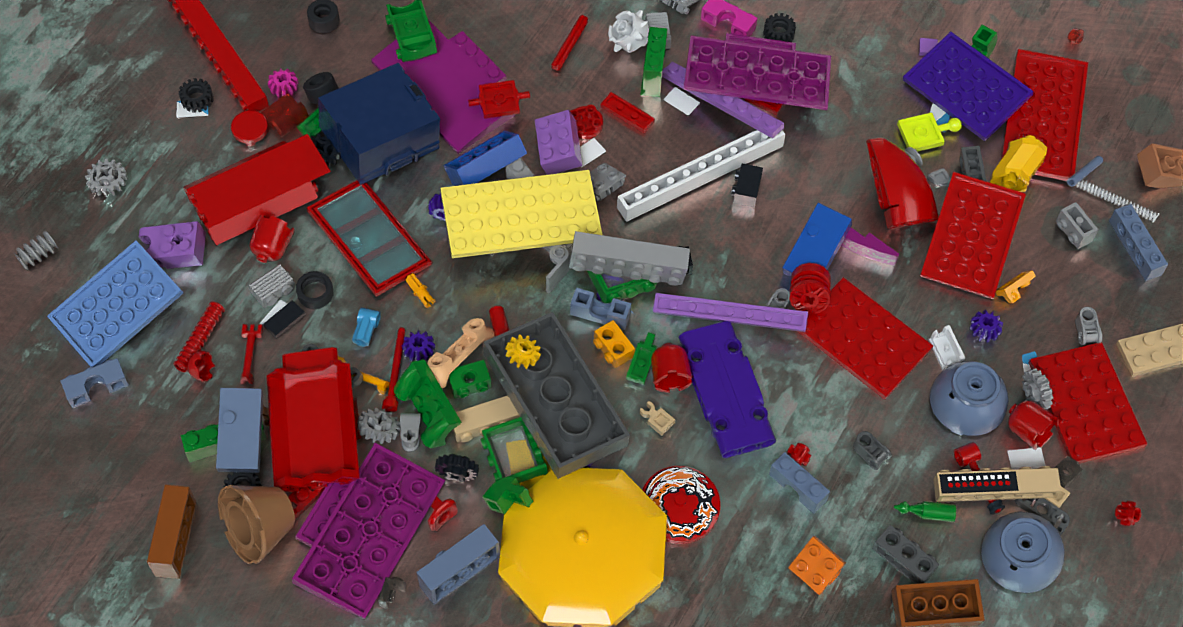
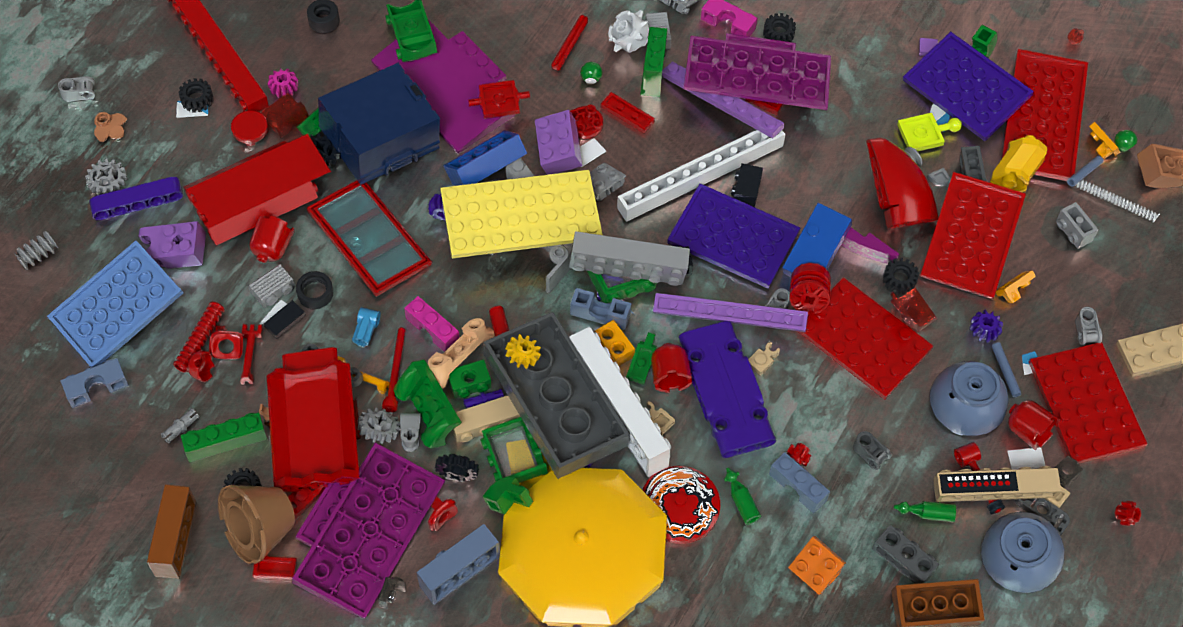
(75, 89): none -> light grey piece
(111, 127): none -> nougat plate
(136, 198): none -> dark purple beam
(180, 425): none -> light grey pin
(220, 334): none -> red piece
(239, 430): sand blue brick -> none
(275, 568): none -> red tile
(319, 85): black tyre -> none
(411, 347): dark purple gear -> none
(420, 290): light orange axle -> none
(424, 316): none -> dark pink arch
(482, 398): none -> dark purple pin
(591, 72): none -> green piece
(645, 439): none -> white brick
(681, 101): white sticker -> none
(734, 235): none -> dark purple plate
(742, 498): none -> green wheel
(761, 361): none -> tan plate
(900, 266): none -> black tyre
(914, 309): none -> clear red bracket
(946, 347): white hinge -> none
(1006, 370): none -> sand blue piece
(1037, 388): light grey gear -> none
(1107, 147): none -> light orange hinge
(1125, 140): none -> green piece
(1138, 242): sand blue brick -> none

